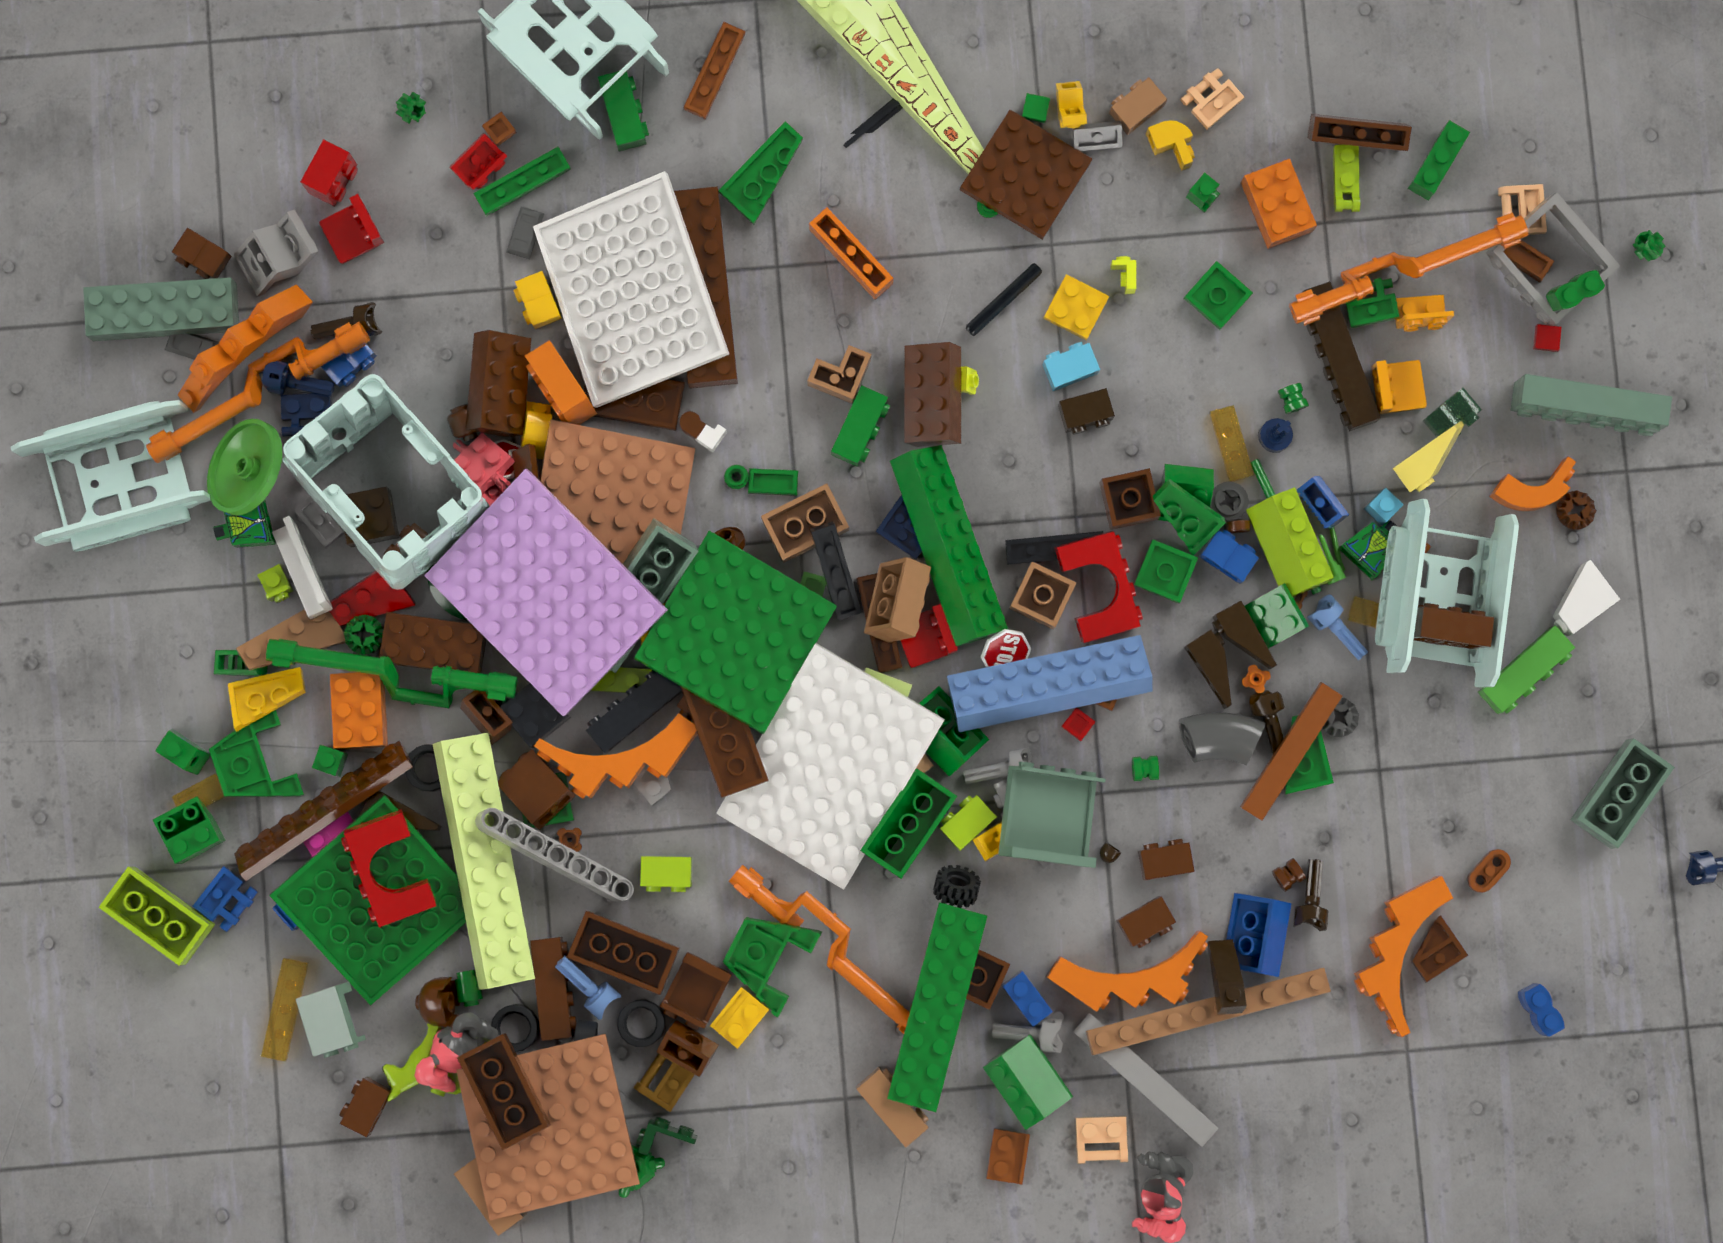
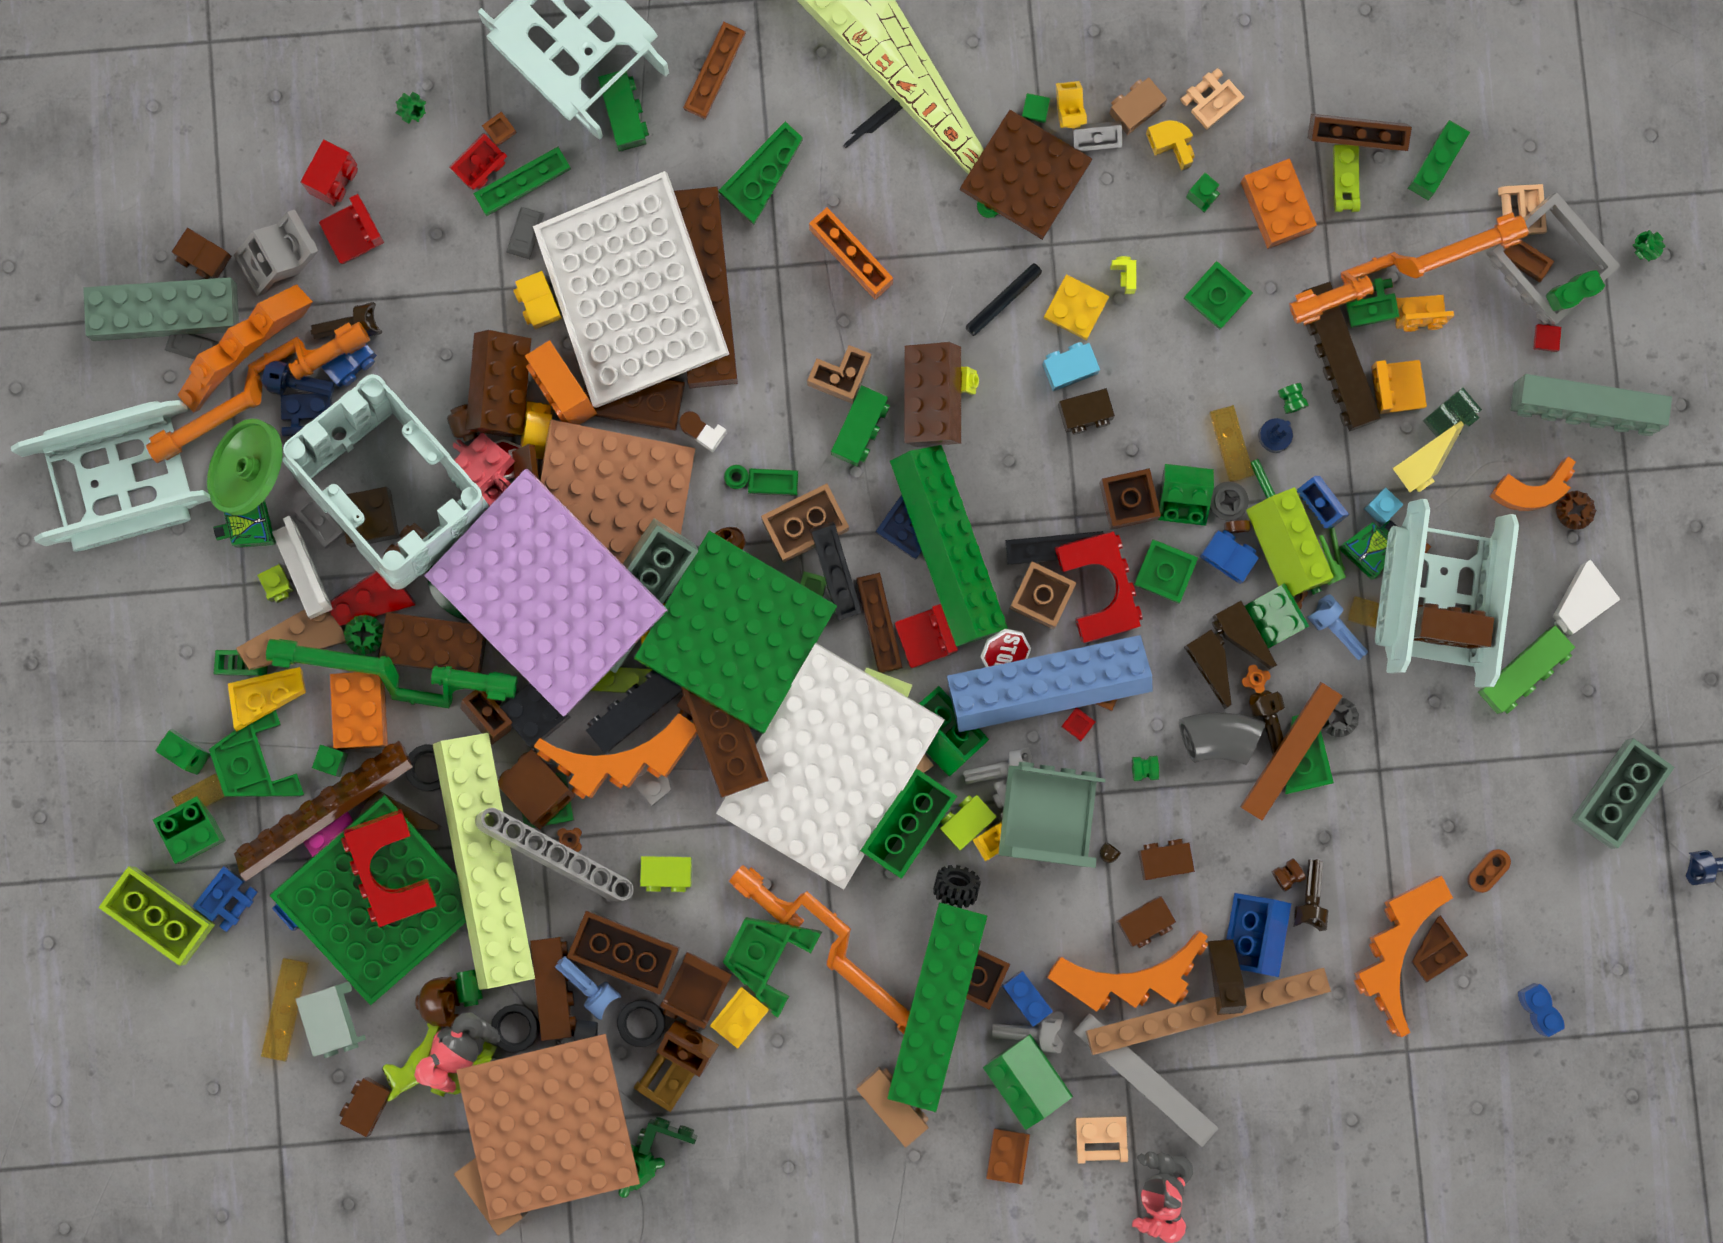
(503, 1091): reddish brown brick -> none
(897, 599): medium nougat brick -> none
(1188, 515): green wing -> none

